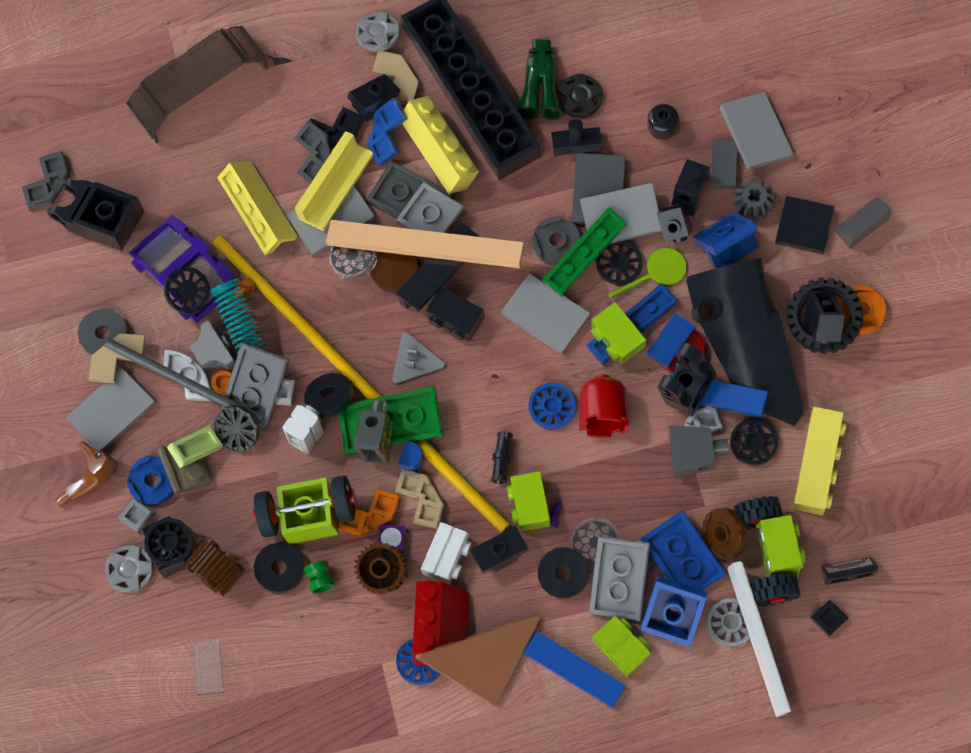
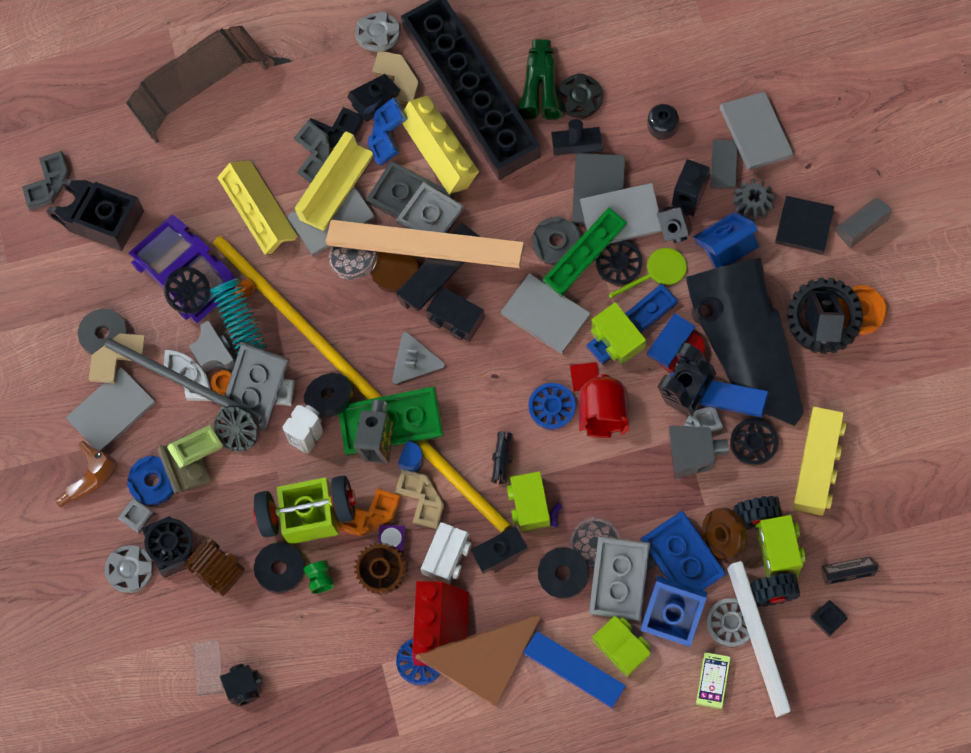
(241, 685): none -> black brick
(582, 373): none -> red sticker
(713, 680): none -> tile

